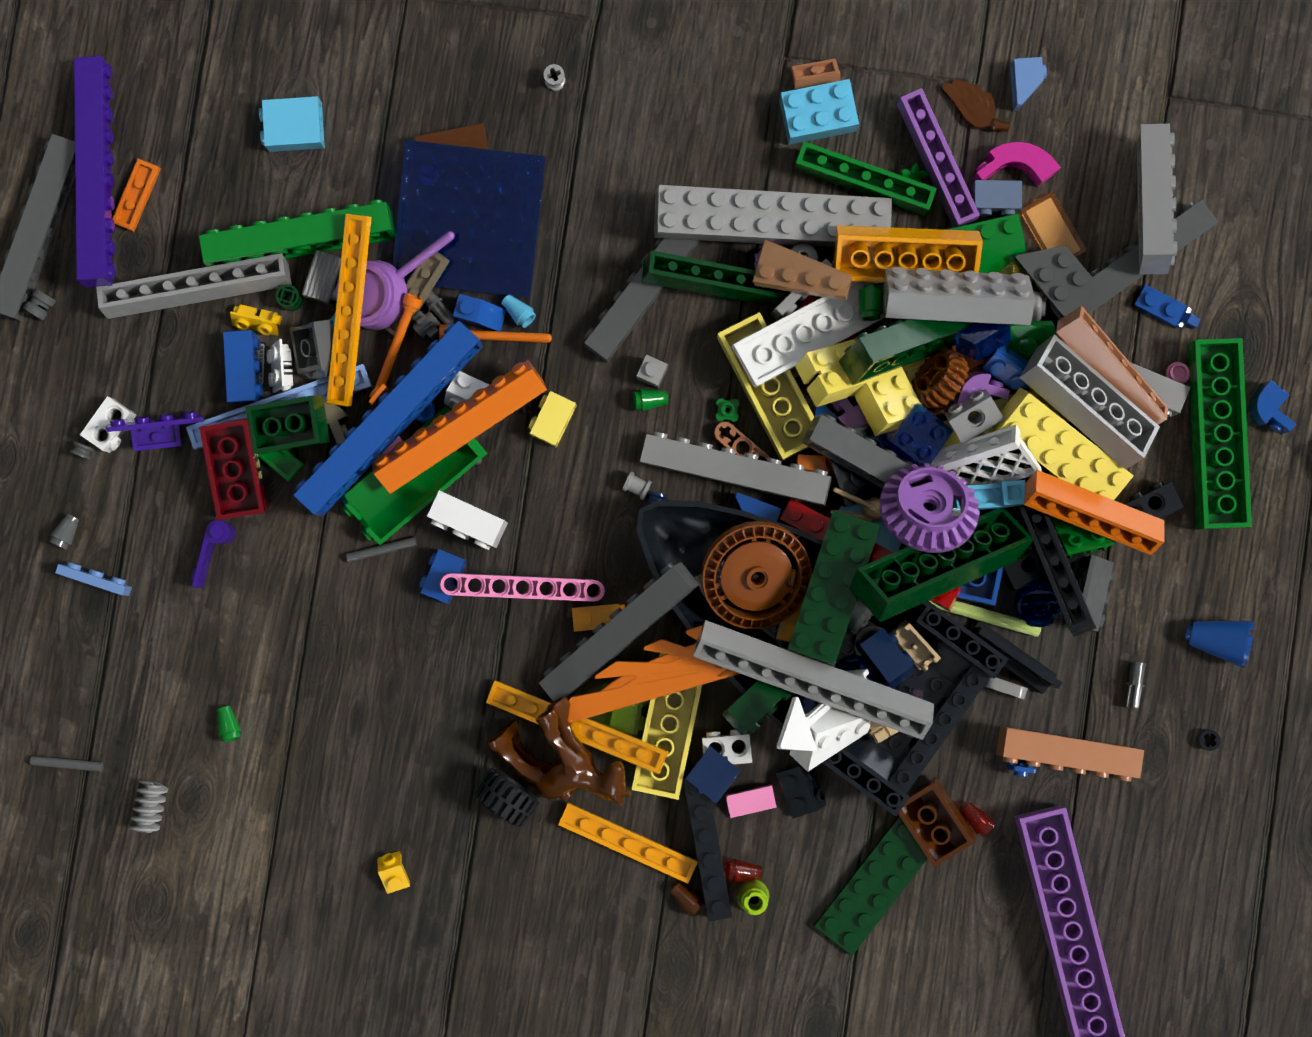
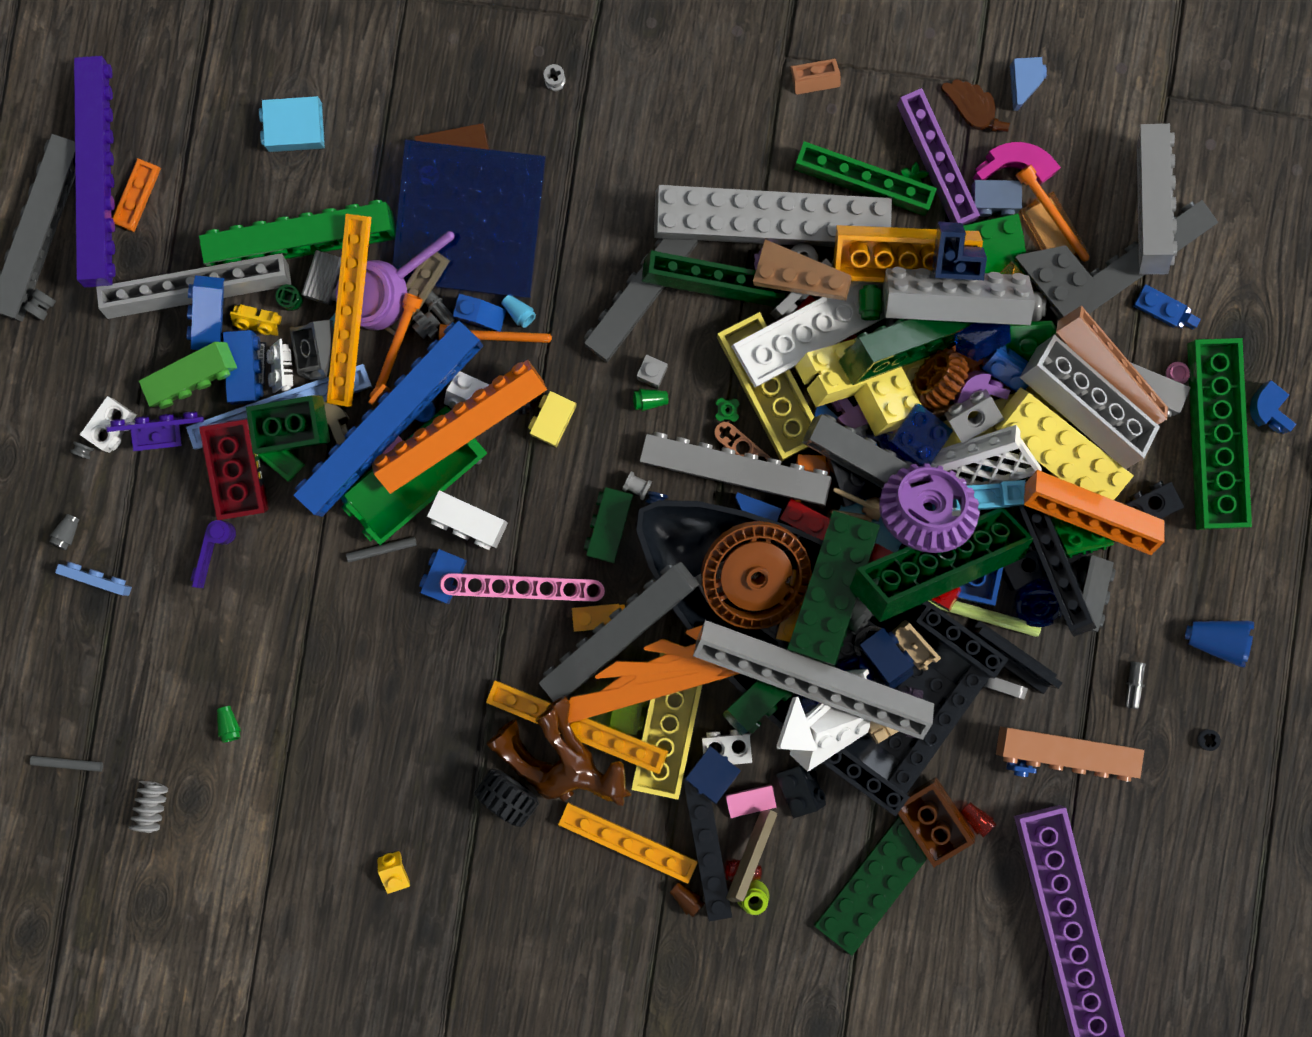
(188, 374): none -> bright green brick
(205, 311): none -> brick
(608, 525): none -> dark green brick
(751, 856): none -> dark tan tile
(819, 111): medium azure brick -> none
(954, 259): none -> dark blue brick
(1028, 177): none -> orange piece

